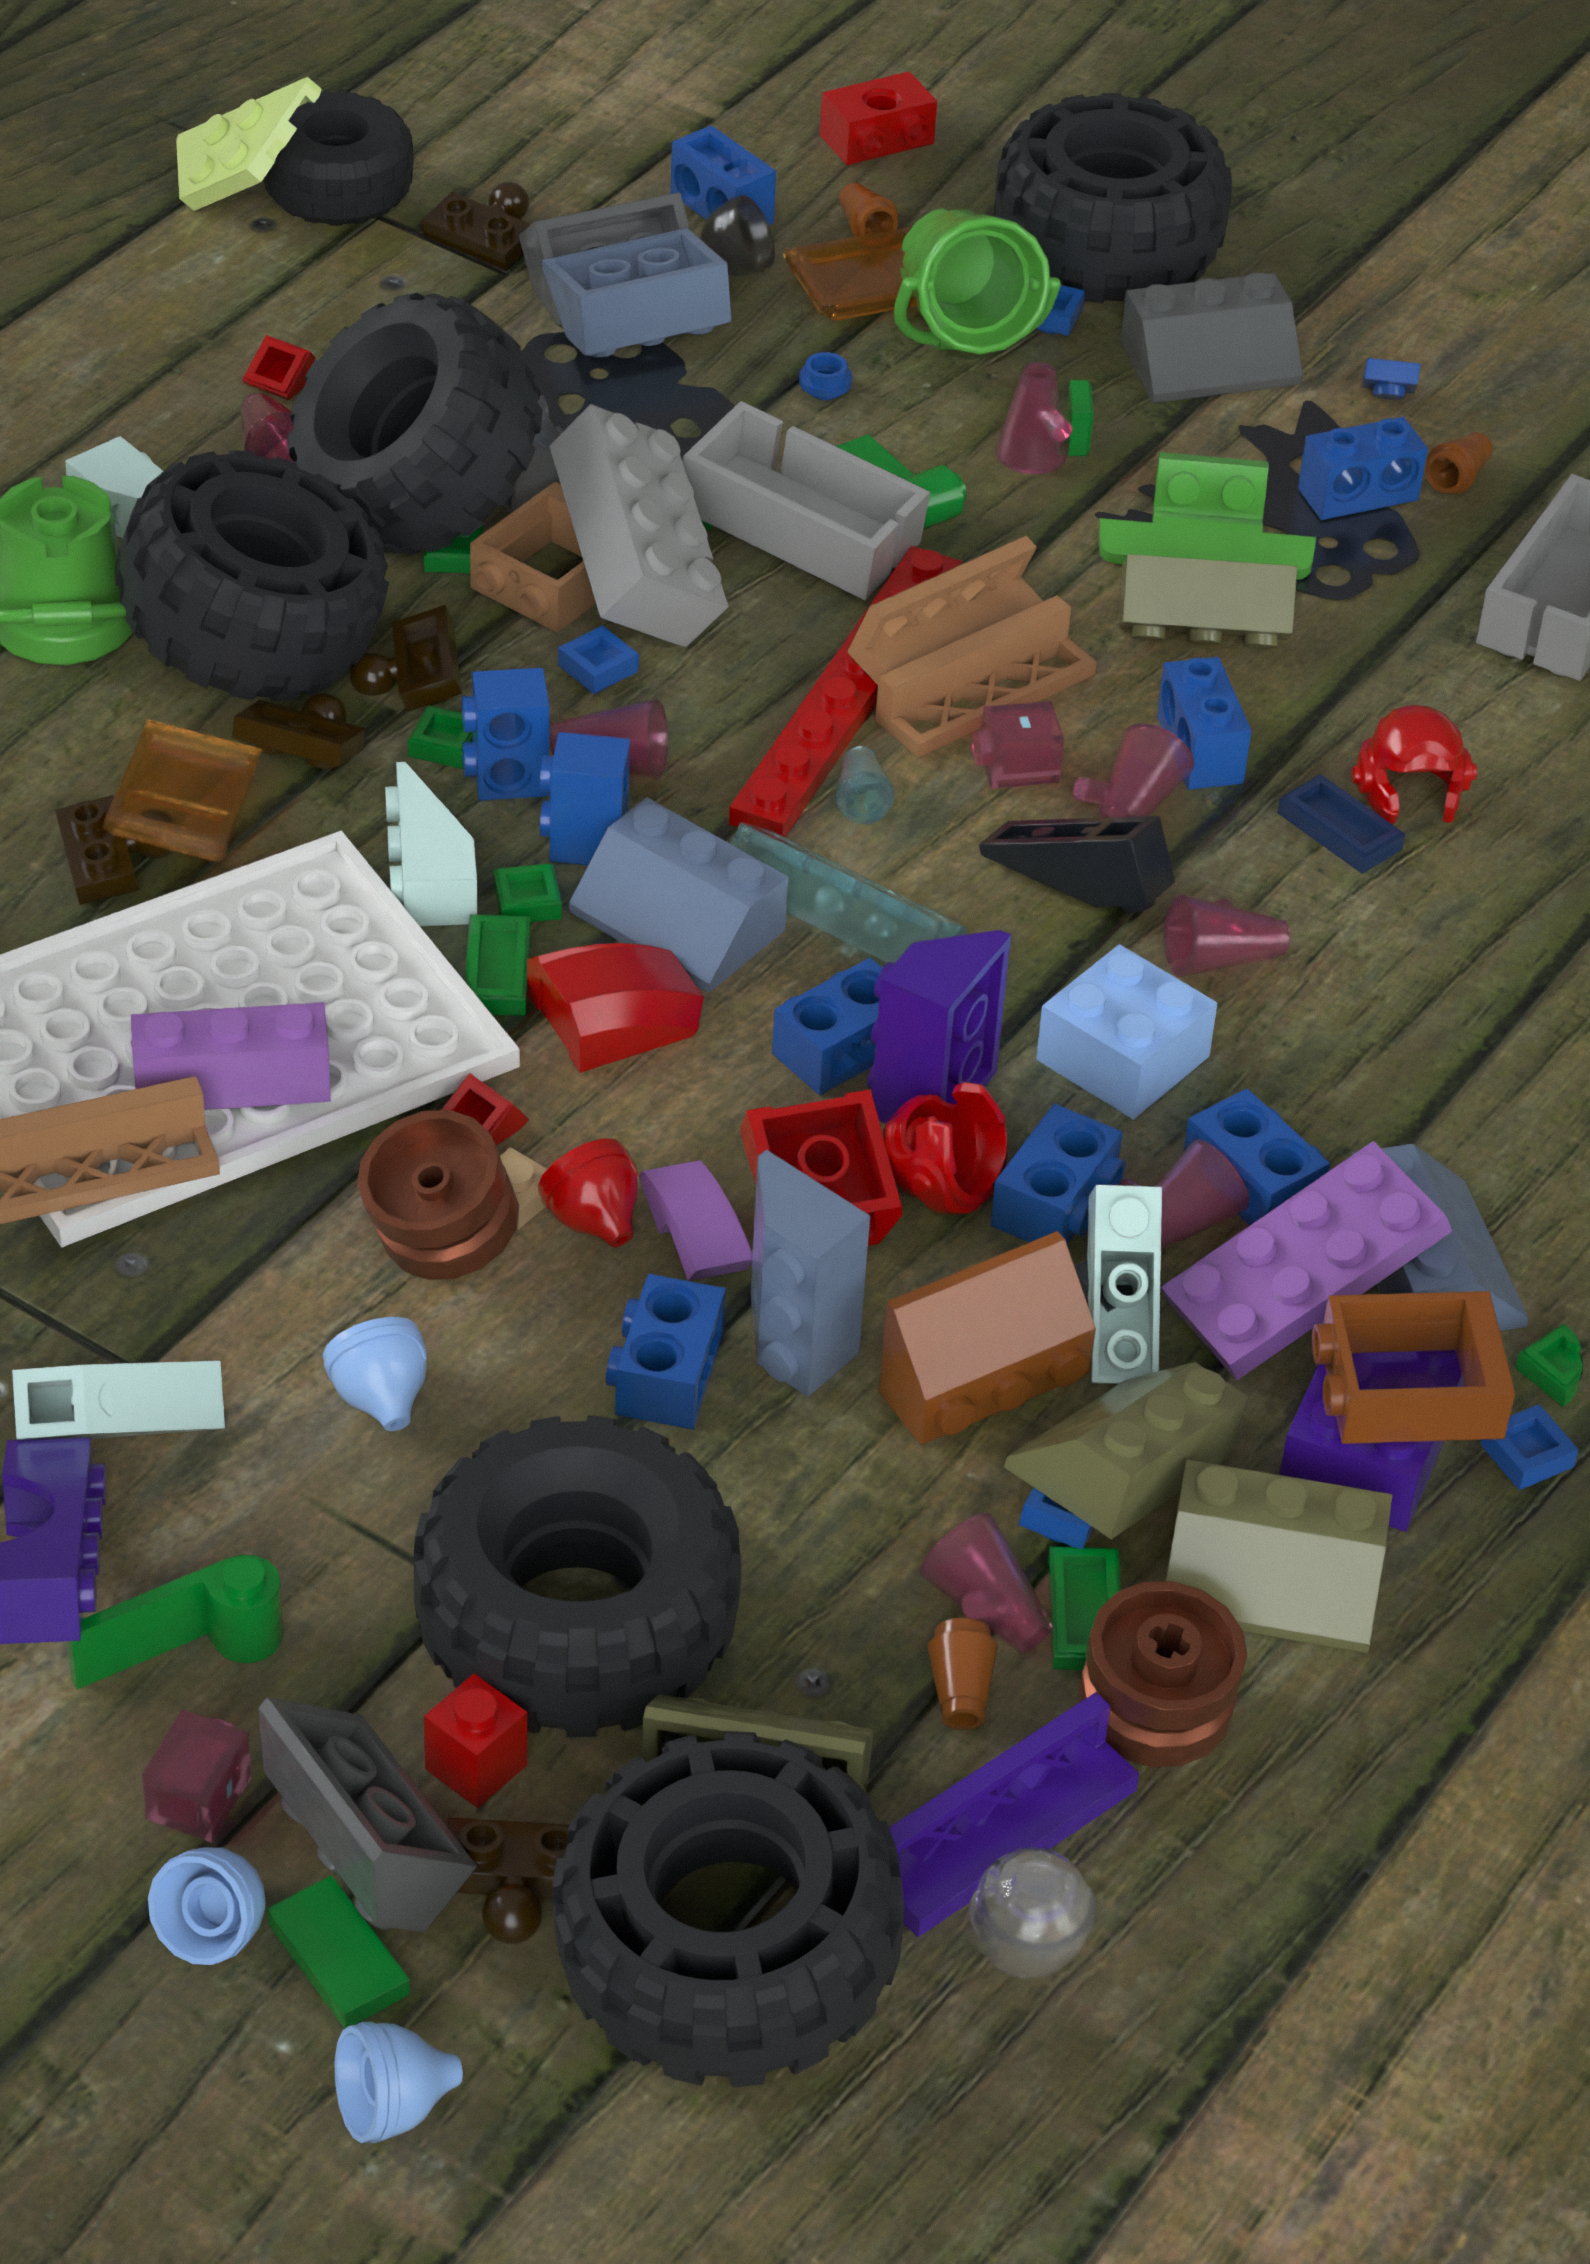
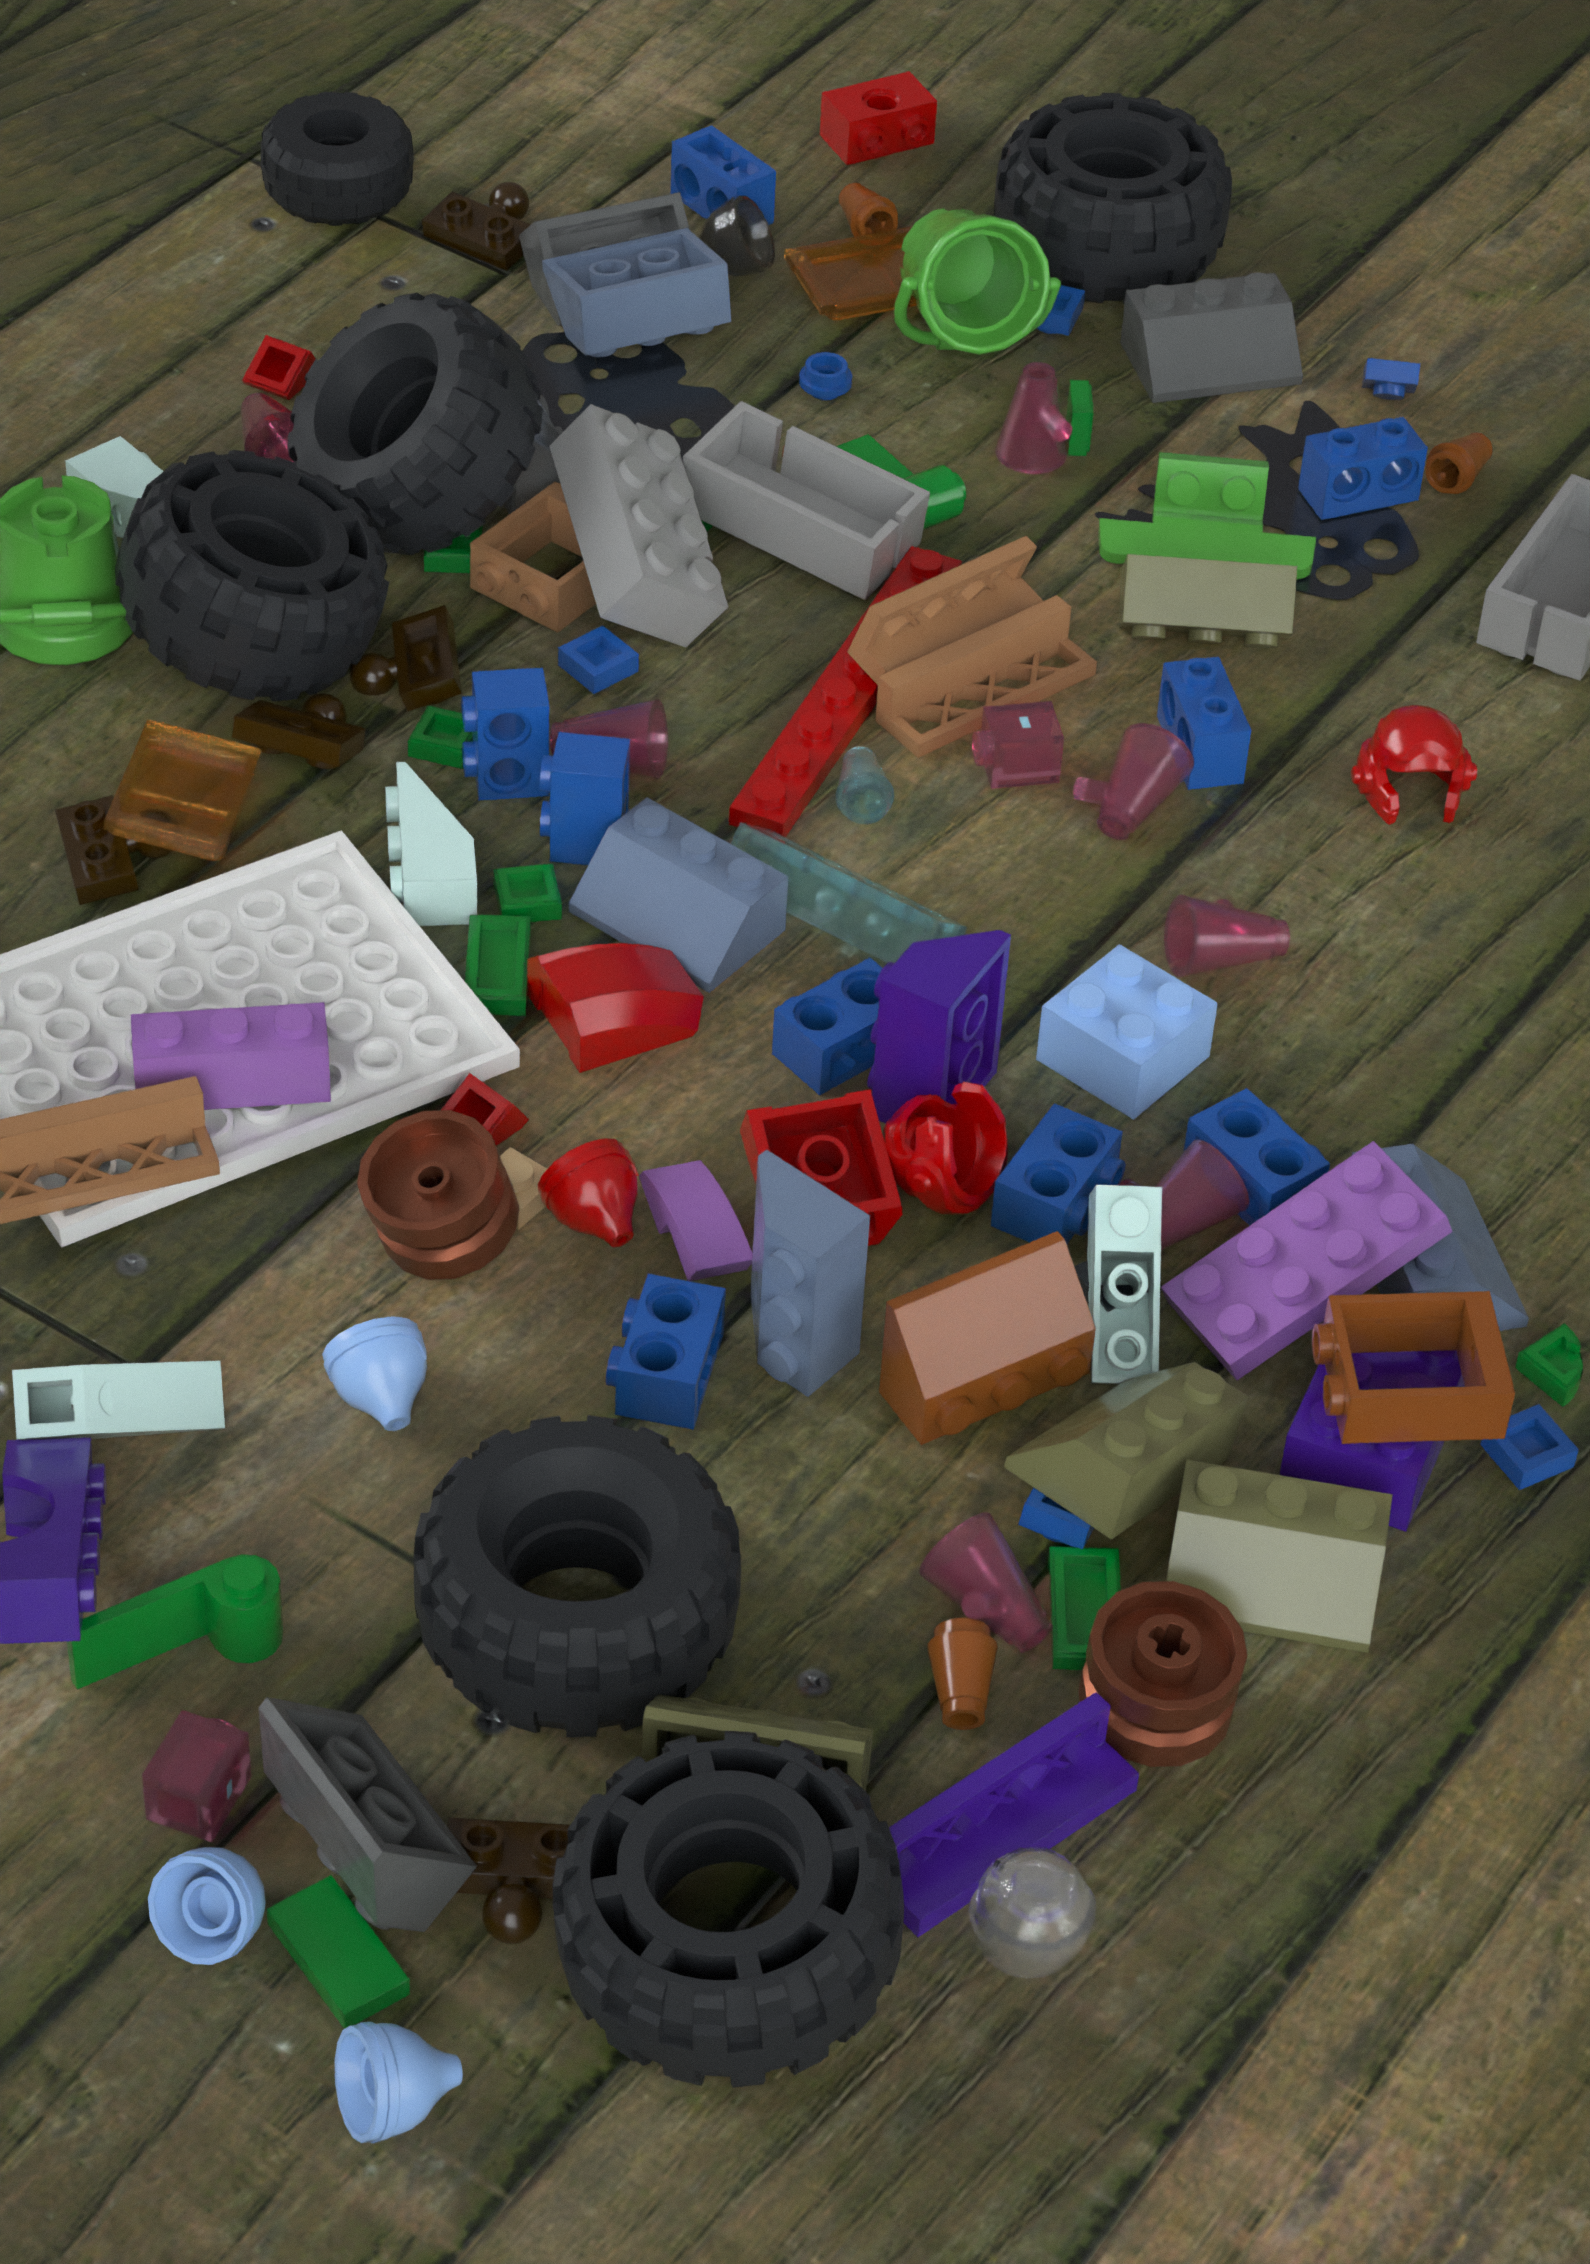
(239, 146): yellowish green wing -> none
(475, 1740): red brick -> none
(1091, 859): black slope -> none
(1341, 823): dark blue tile -> none

